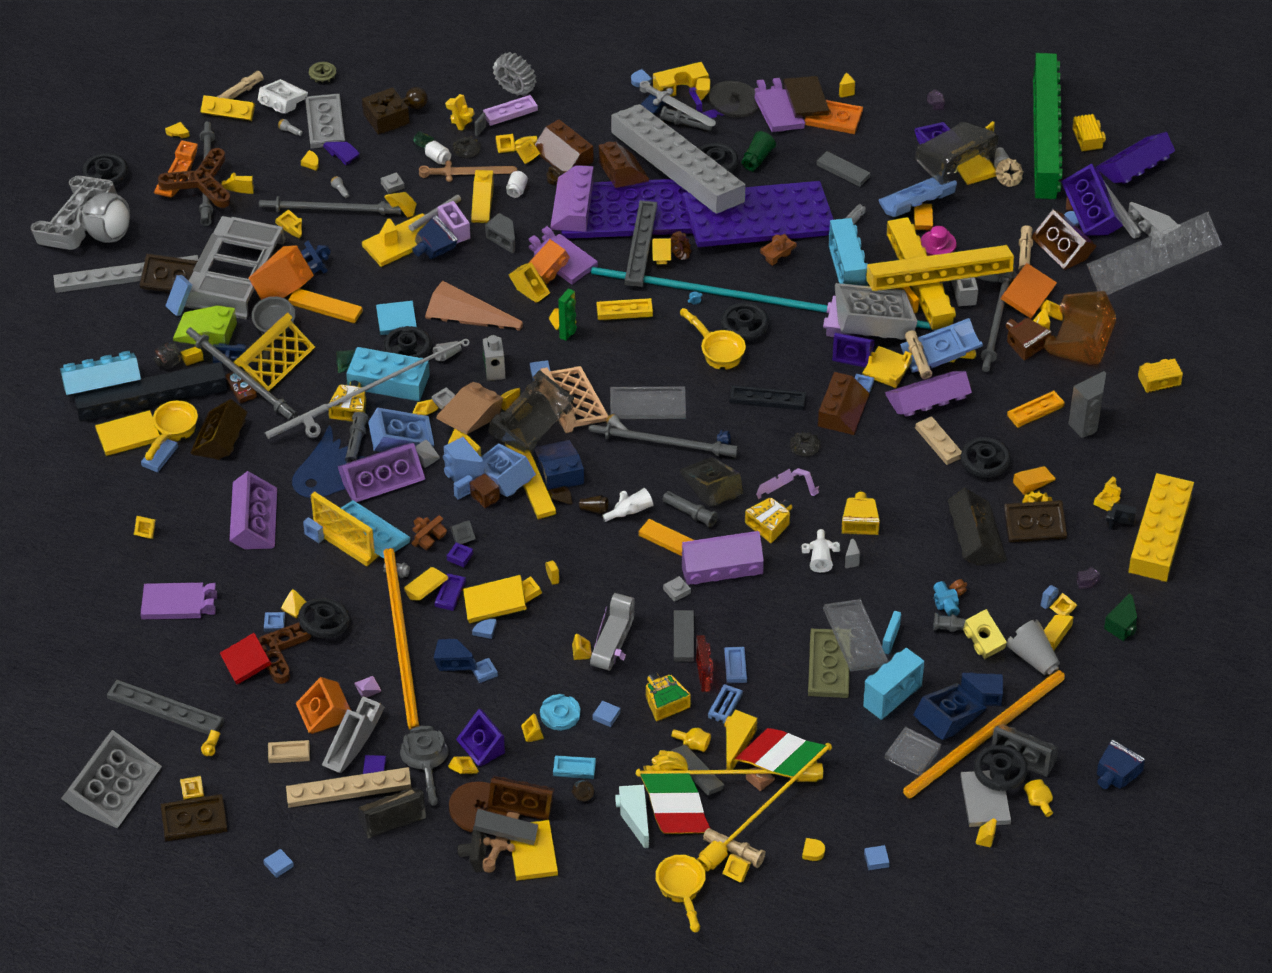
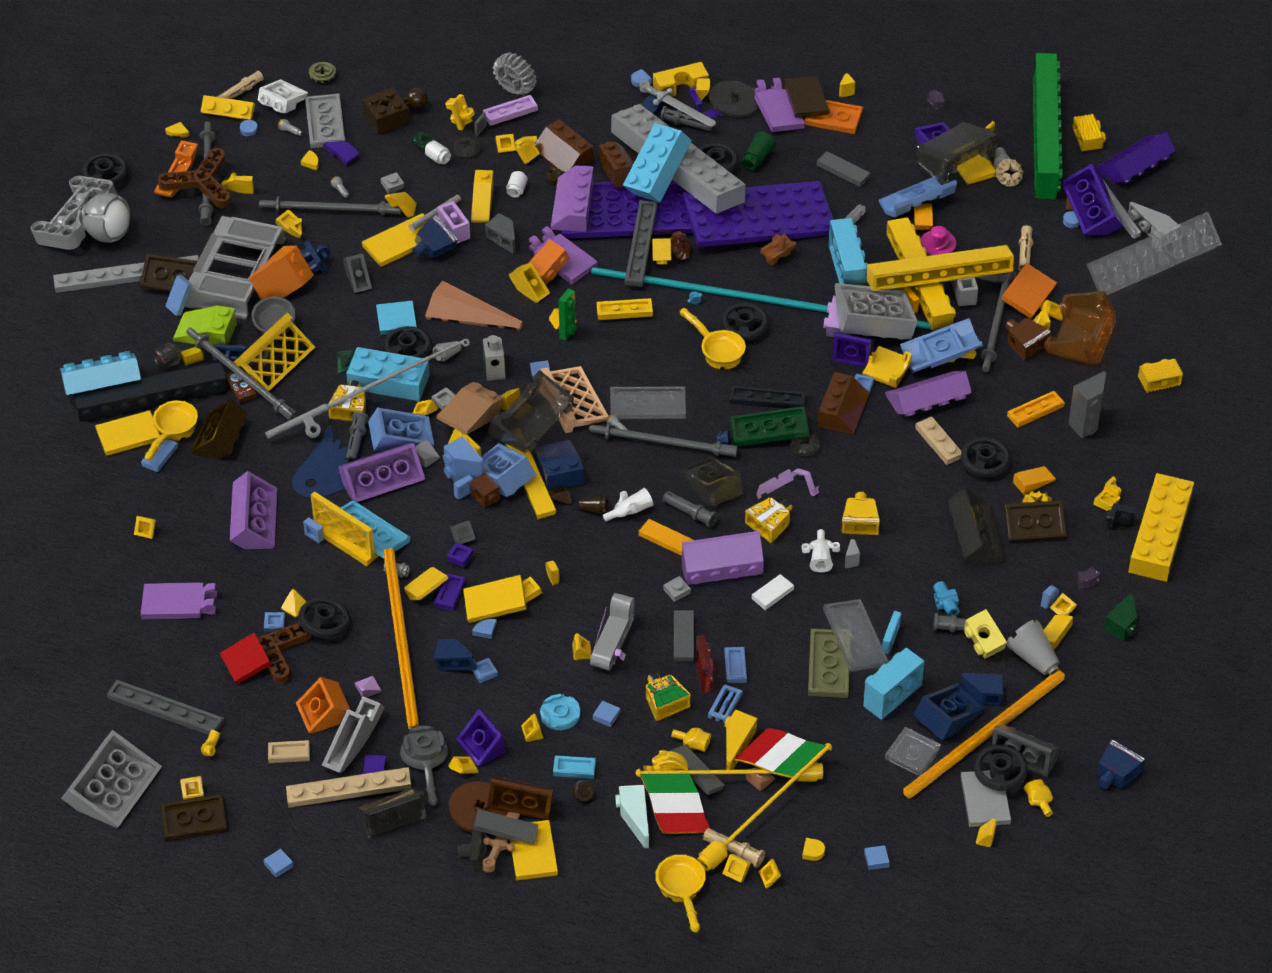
(248, 128): none -> medium blue tile
(325, 305): light orange tile -> none
(357, 272): none -> dark grey slope
(389, 233): yellow slope -> none
(423, 536): dark orange hips -> none
(425, 171): medium nougat sword -> none
(657, 162): none -> medium azure brick
(769, 426): none -> dark green tile
(769, 873): none -> yellow slope
(772, 592): none -> white tile
(916, 348): tan pin -> none
(959, 586): dark orange plate -> none
(1063, 240): reddish brown slope -> none

